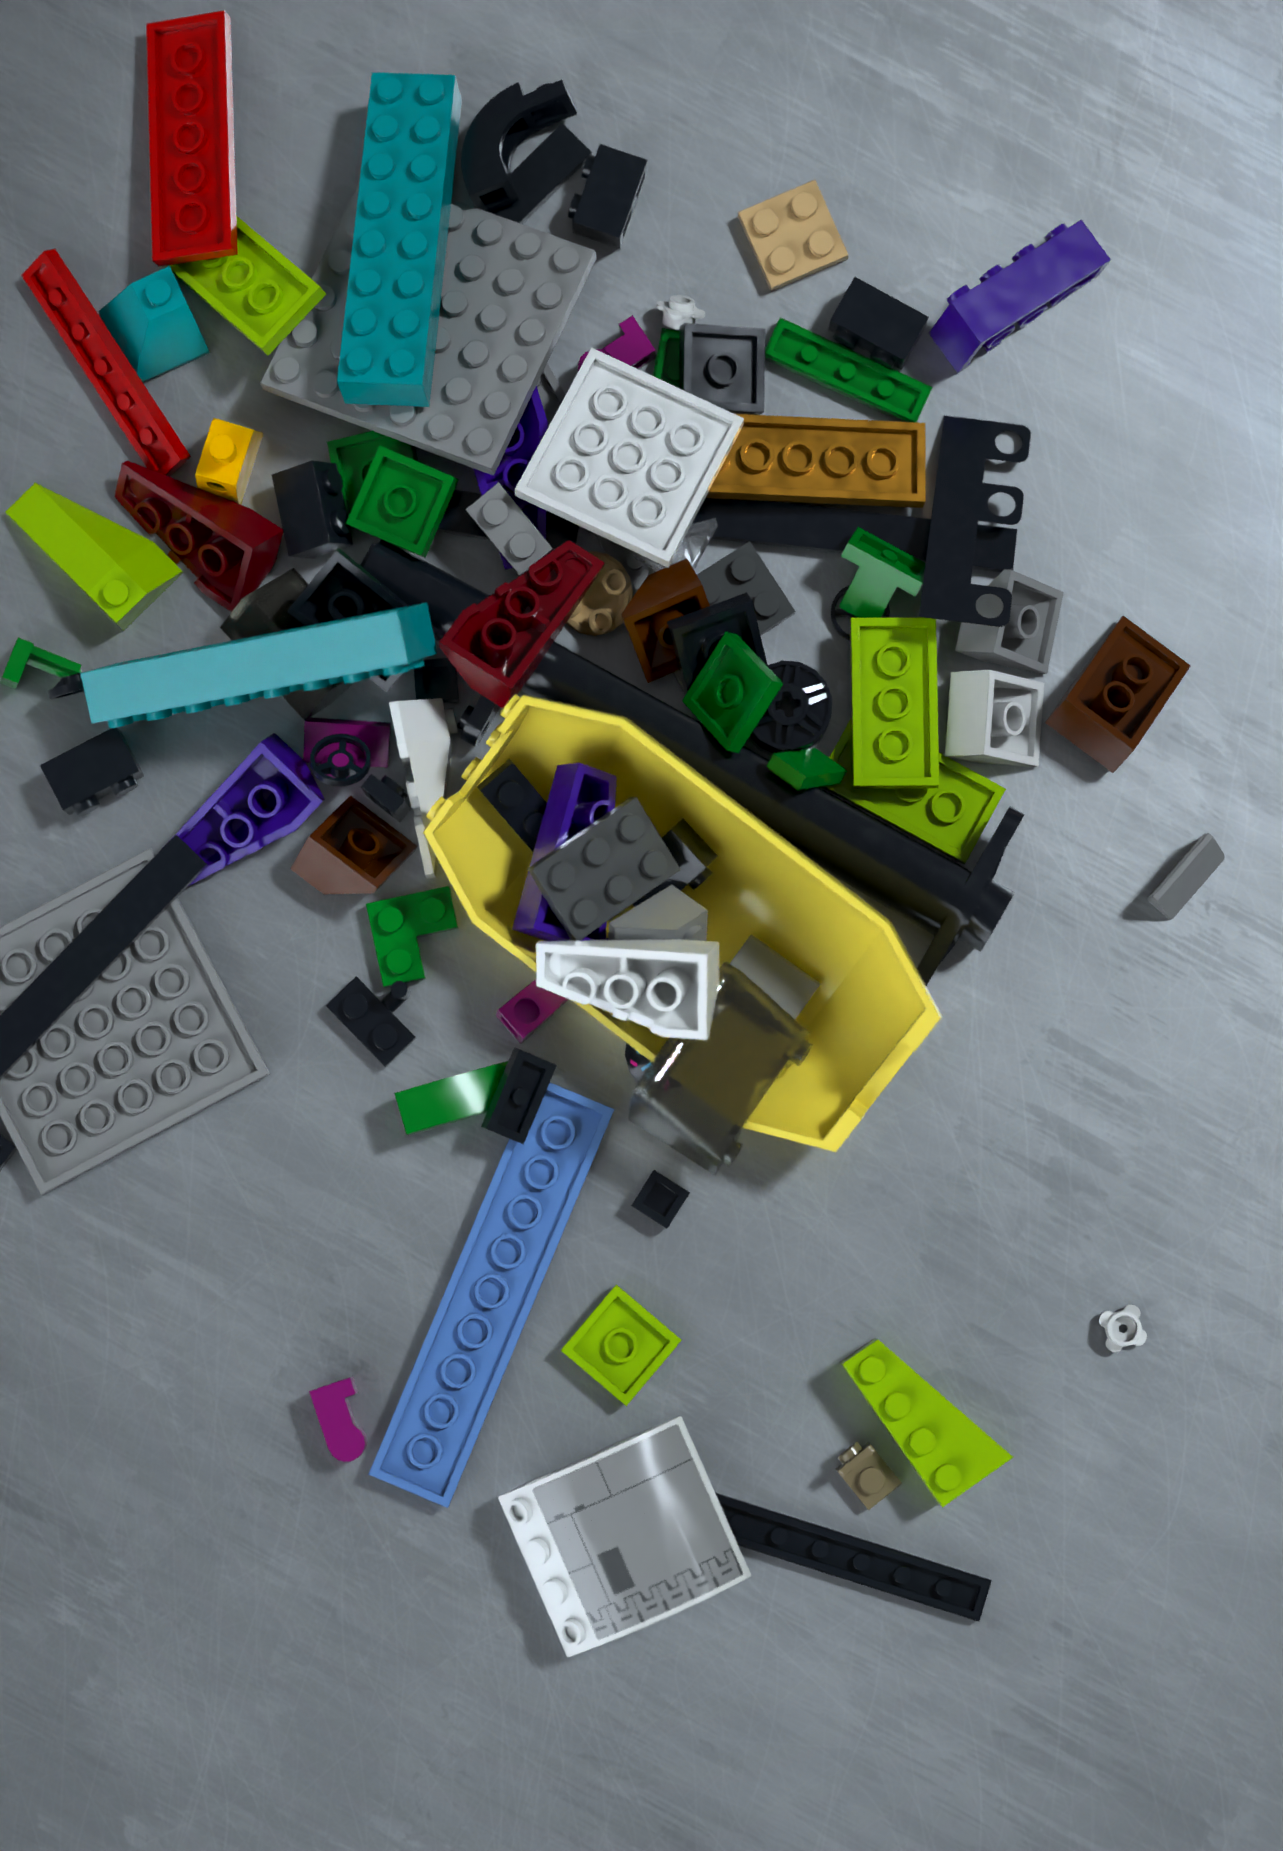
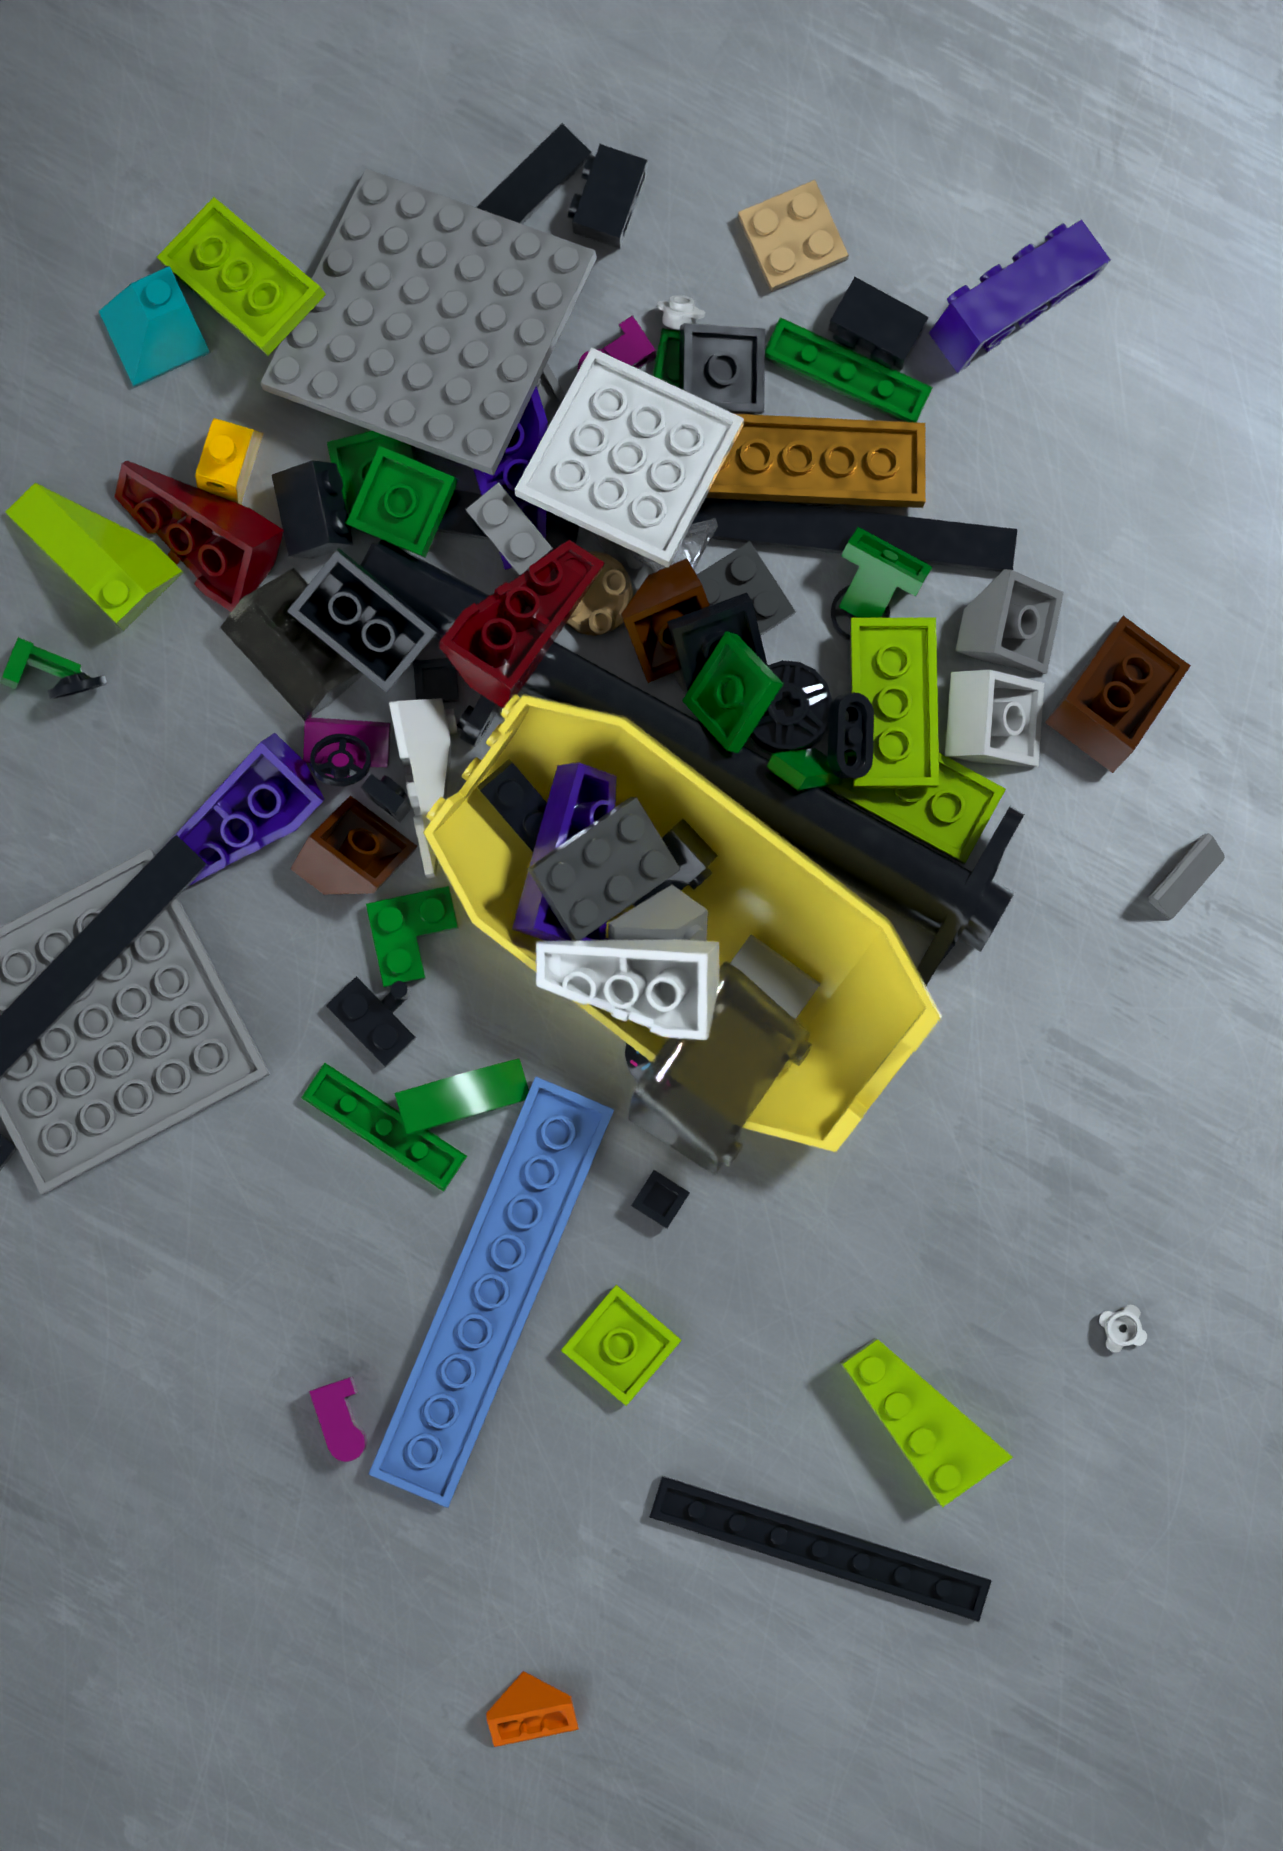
(92, 772): black brick -> none
(105, 364): red plate -> none
(191, 139): red plate -> none
(260, 666): teal brick -> none
(383, 1127): none -> green tile
(400, 240): teal brick -> none
(499, 132): black arch -> none
(518, 1095): black plate -> none
(529, 1010): magenta leg -> none
(530, 1711): none -> orange slope
(624, 1537): light grey slope -> none
(850, 737): none -> black plate
(867, 1474): dark tan bracket -> none
(957, 508): black piece -> none

